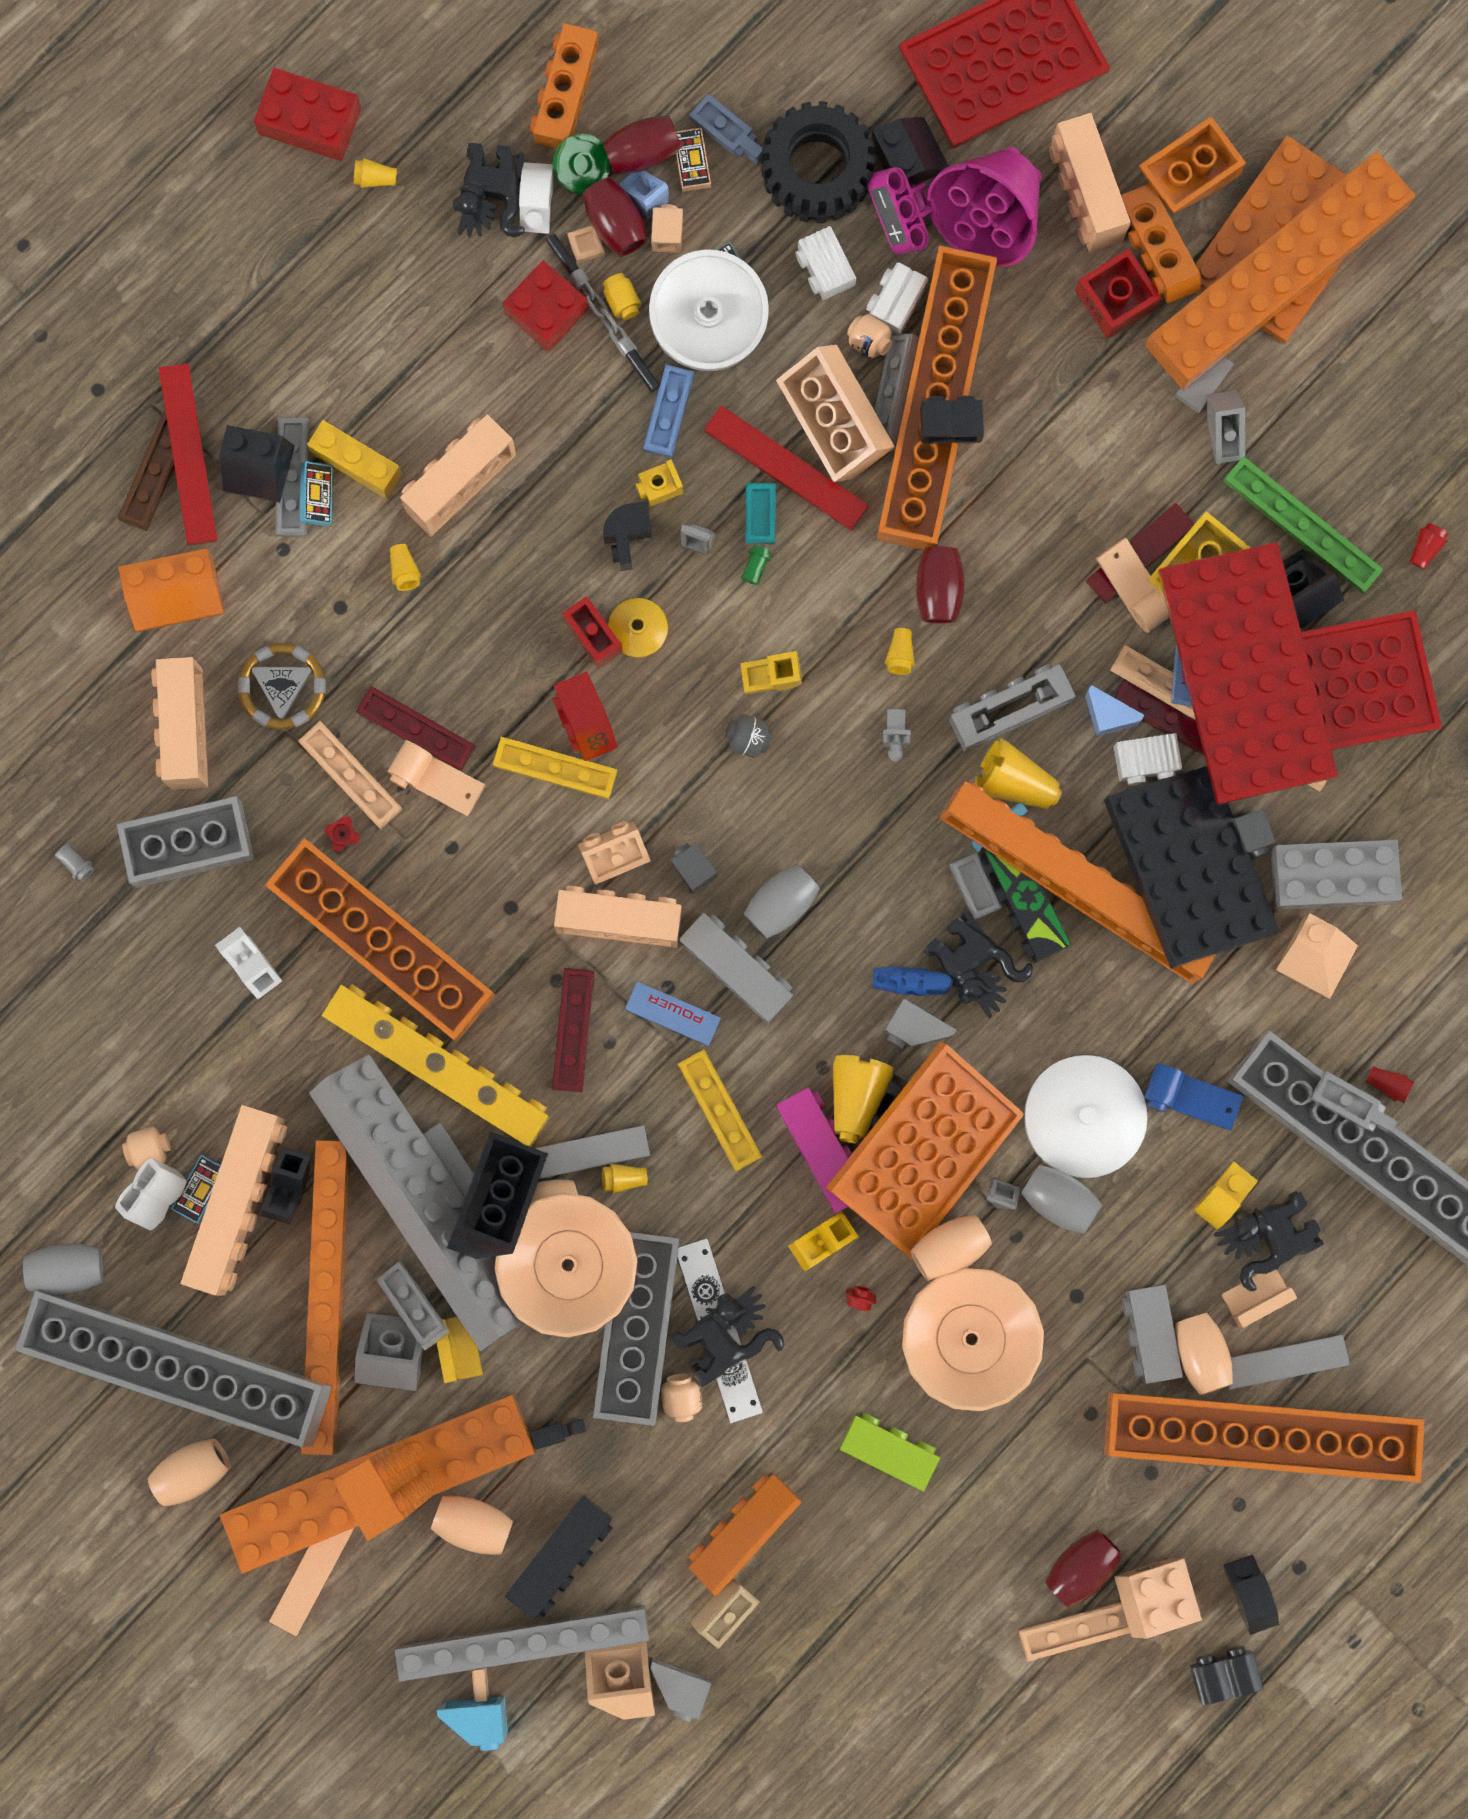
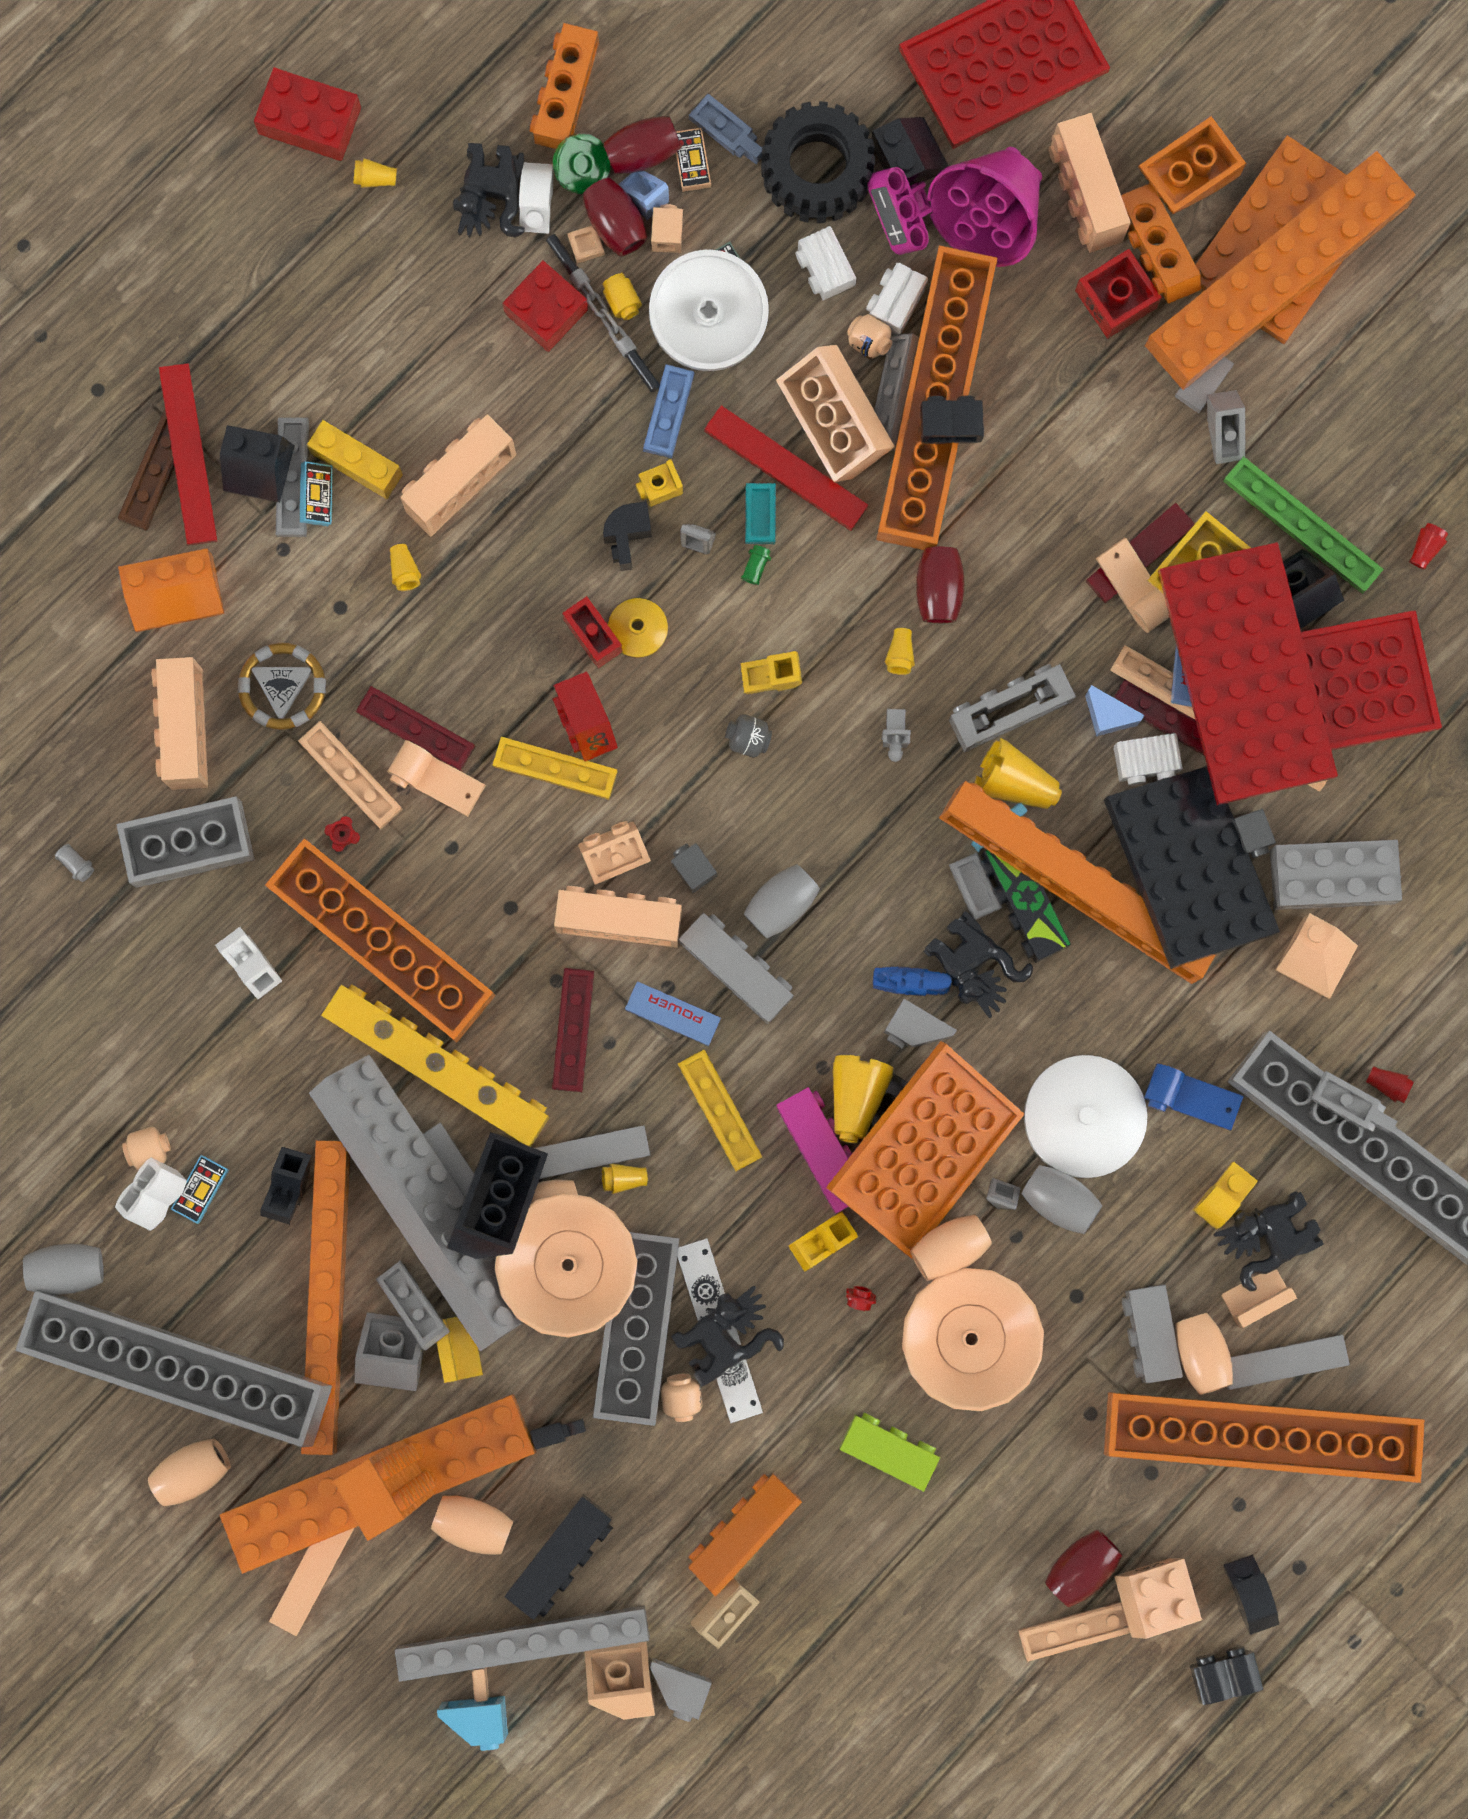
(234, 1201): light nougat brick -> none

